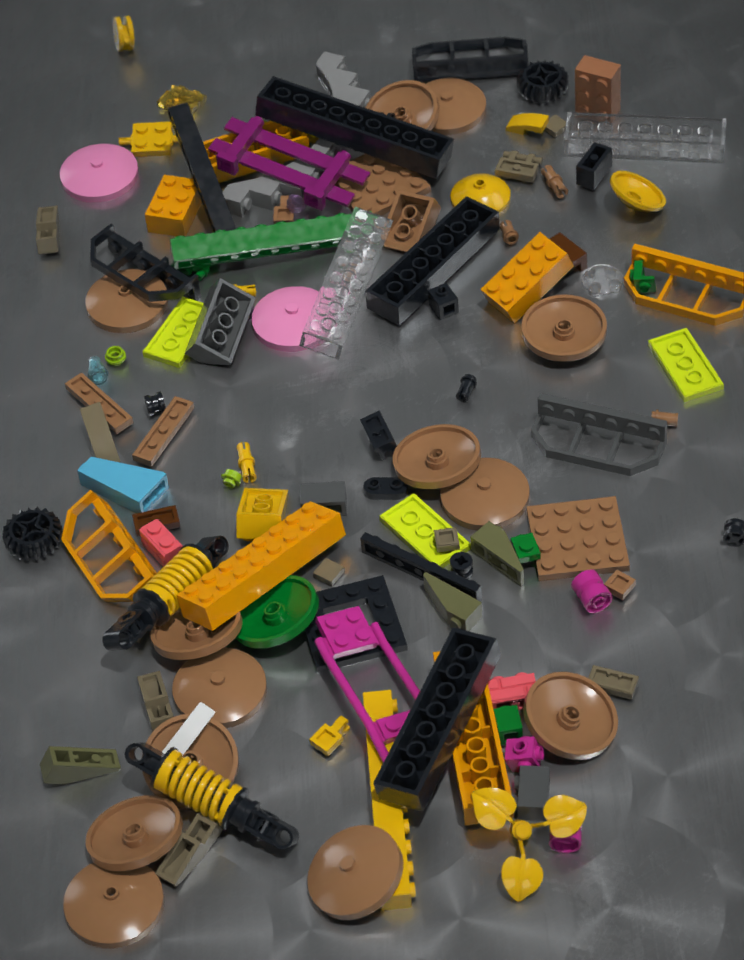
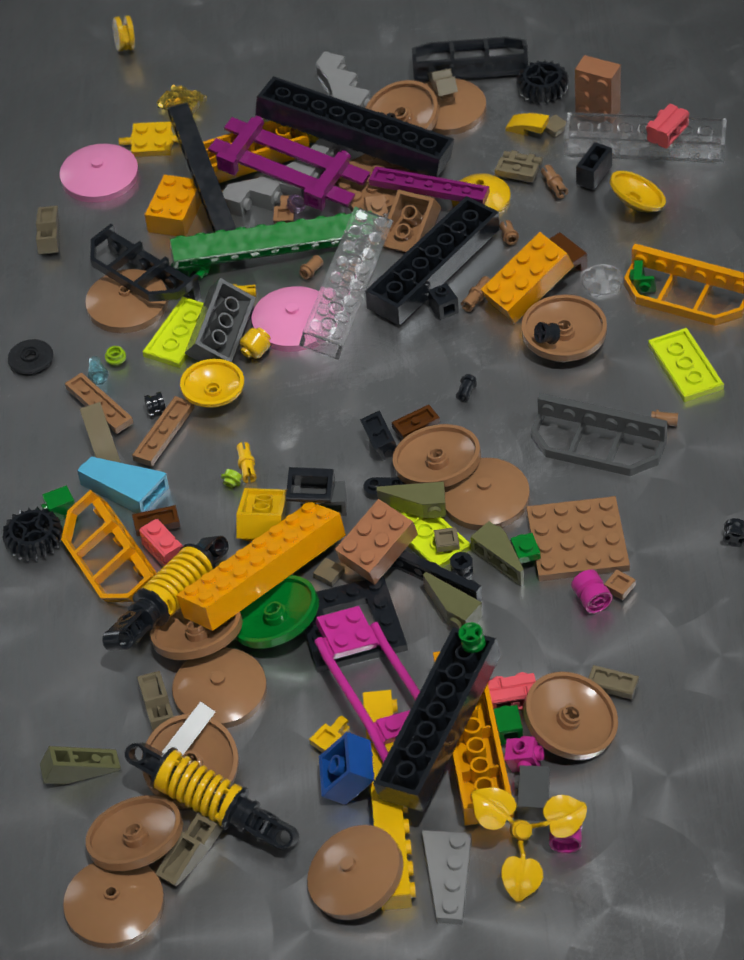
(20, 364): none -> black wheel
(58, 501): none -> green brick
(212, 383): none -> yellow dish
(255, 343): none -> yellow head
(307, 270): none -> medium nougat pin
(310, 477): none -> black tile
(346, 768): none -> blue brick
(376, 204): none -> medium nougat plate
(376, 541): none -> nougat brick
(415, 420): none -> reddish brown plate
(419, 499): none -> olive slope
(427, 185): none -> magenta plate
(443, 82): none -> dark tan slope
(448, 872): none -> light grey wing
(474, 632): none -> green wheel
(475, 295): none -> medium nougat pin
(547, 333): none -> black wheel
(667, 126): none -> coral brick

